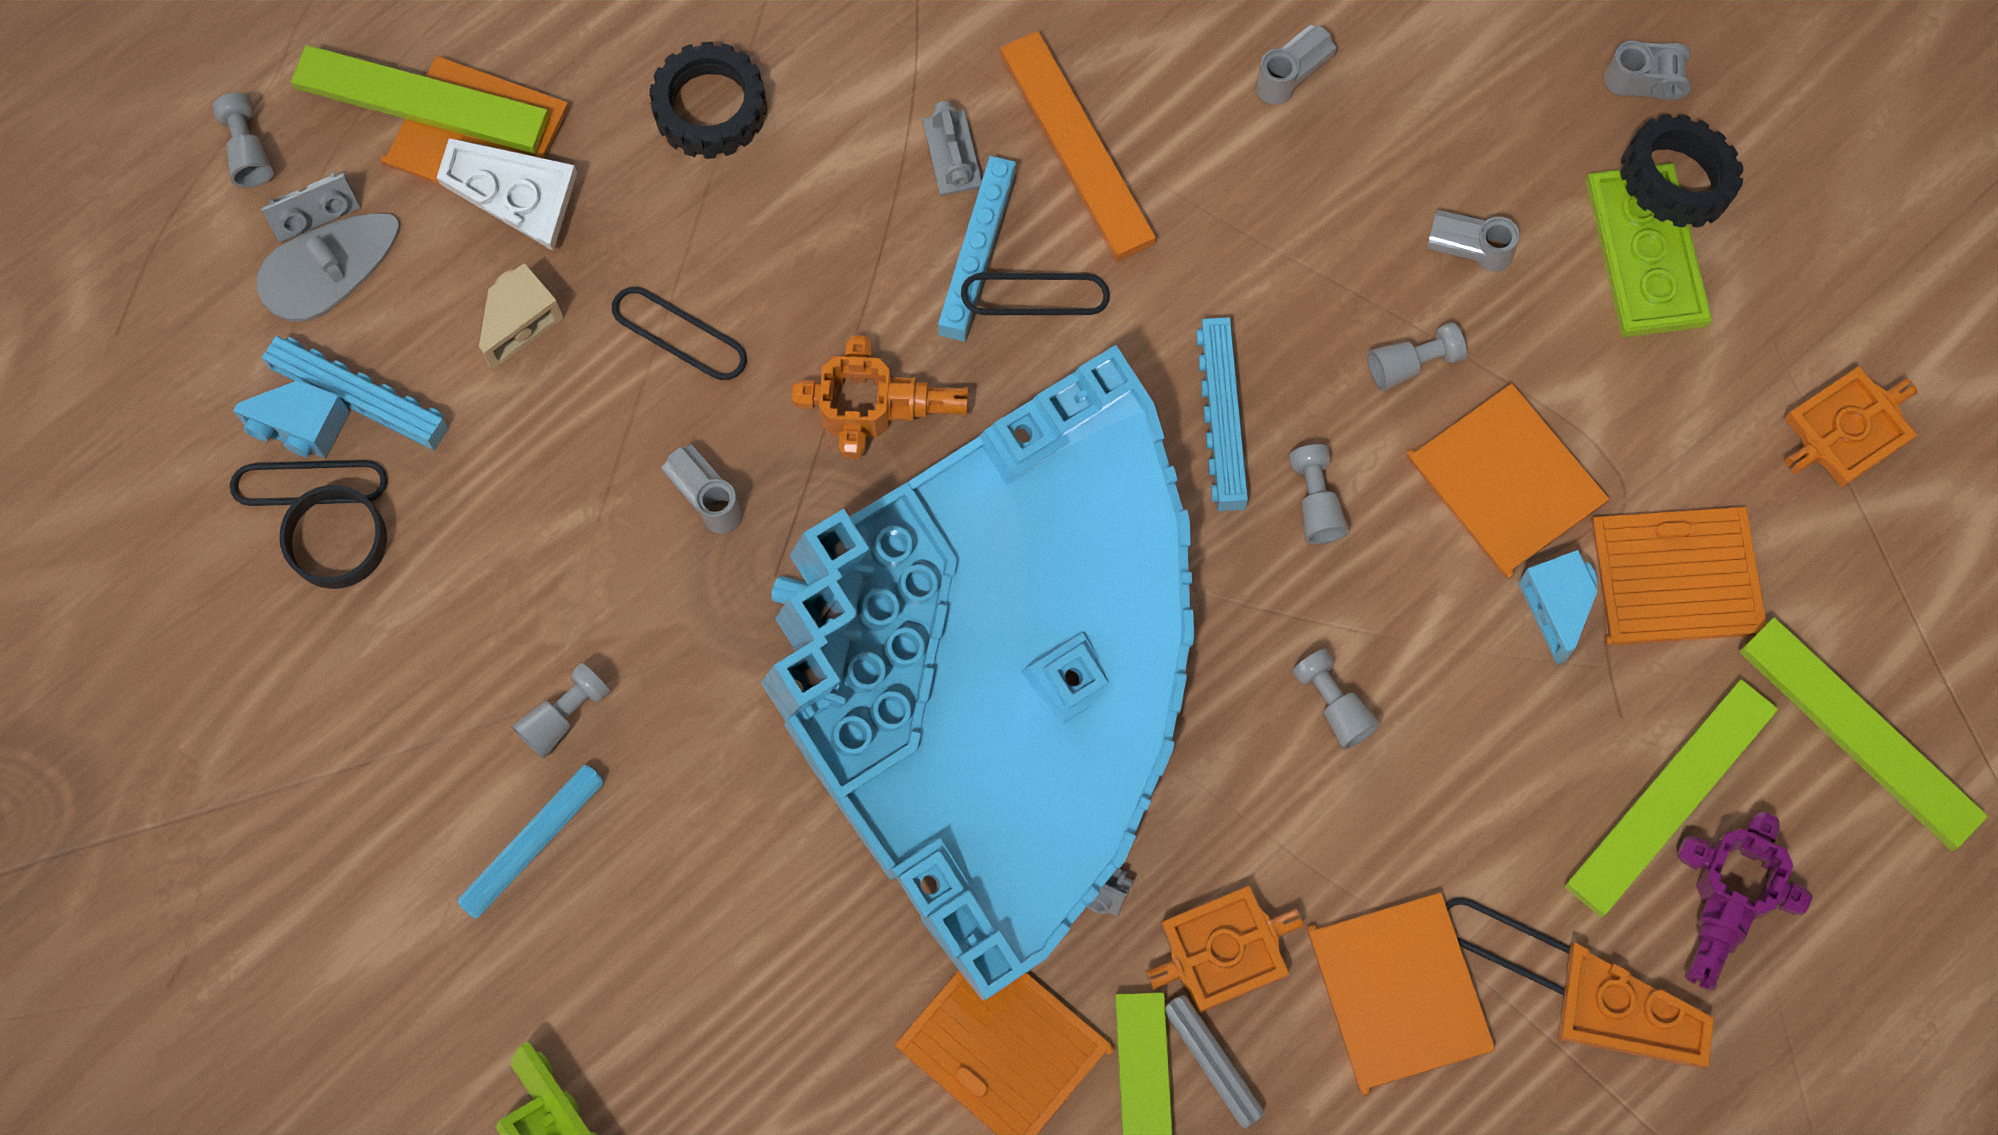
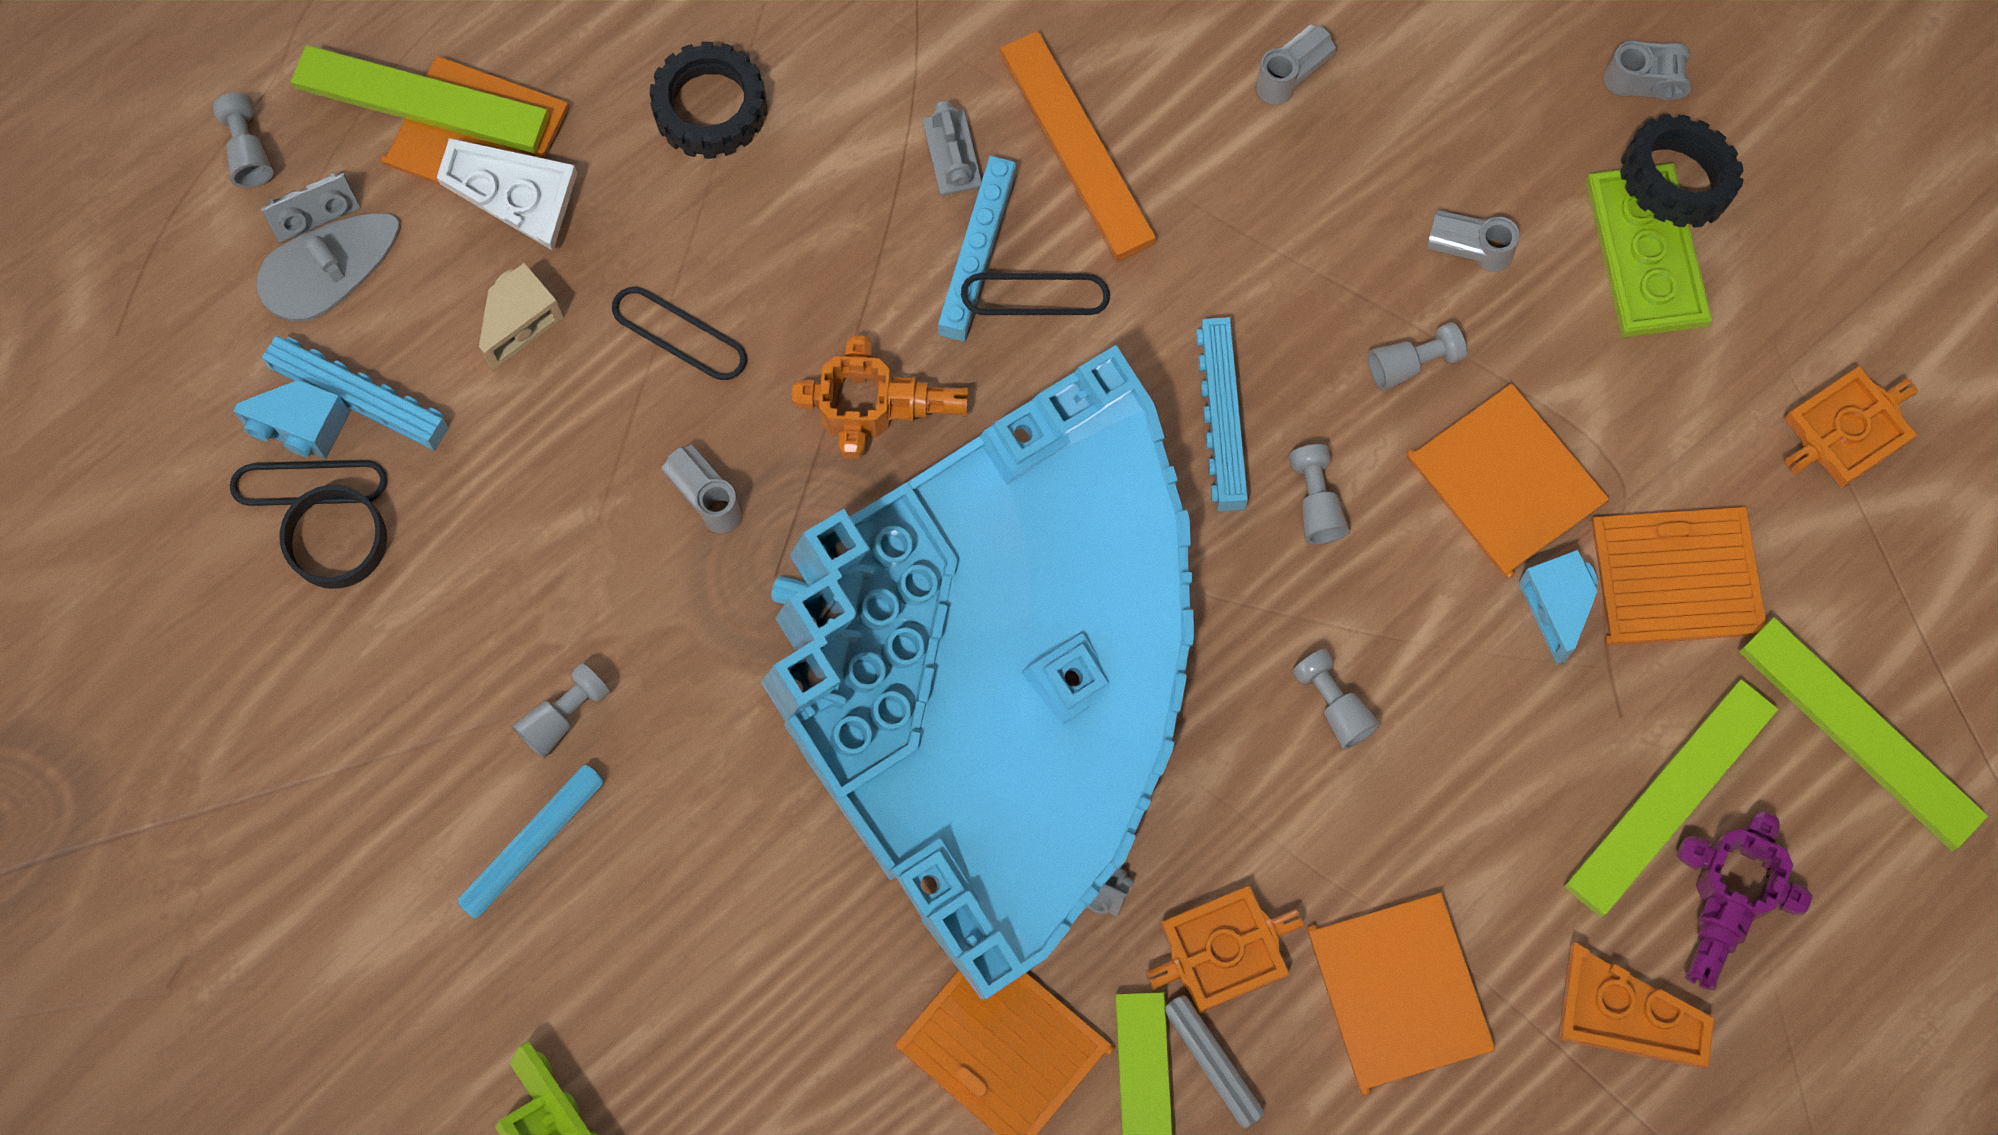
(1467, 902): black piece -> none

